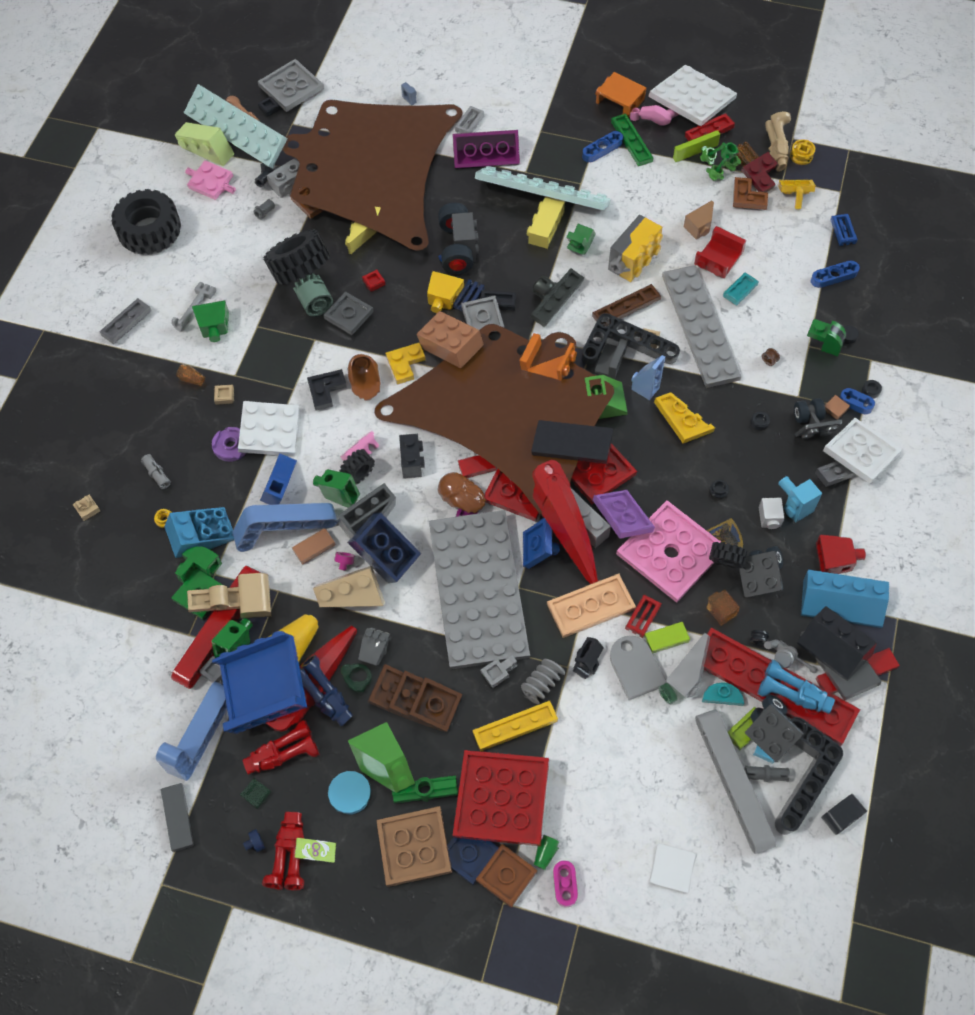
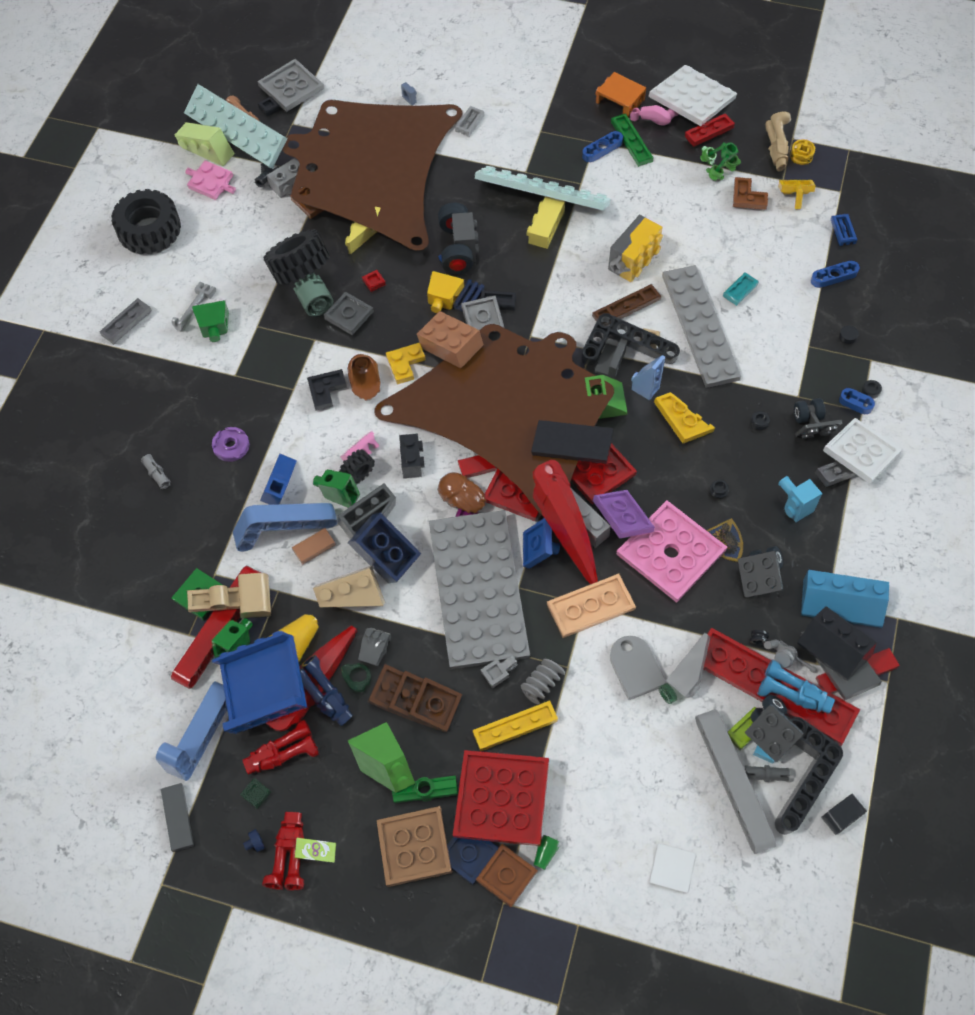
(86, 507): tan tile -> none
(160, 514): yellow plate -> none
(190, 375): clear orange cone -> none
(198, 529): dark azure slope -> none
(198, 558): green brick -> none
(211, 671): flat silver plate -> none
(224, 394): tan tile -> none
(264, 208): dark grey pin -> none
(268, 428): white plate -> none
(344, 559): dark pink tile -> none
(349, 792): medium azure tile -> none
(486, 148): magenta slope -> none
(554, 295): pearl dark grey plate -> none
(554, 368): orange panel -> none
(565, 884): dark pink plate -> none
(581, 239): green brick -> none
(588, 657): black piece -> none
(635, 629): red tile -> none
(667, 637): lime tile -> none
(694, 146): lime tile -> none
(699, 220): medium nougat slope -> none
(720, 252): red panel -> none
(722, 607): clear orange brick -> none
(723, 694): teal plate -> none
(728, 554): black tyre -> none
(749, 153): clear orange tile -> none
(758, 172): dark red plate -> none
(770, 357): reddish brown bush -> none
(771, 513): white brick -> none
(831, 334): green brick -> none
(836, 407): nougat tile -> none
(837, 554): red torso -> none

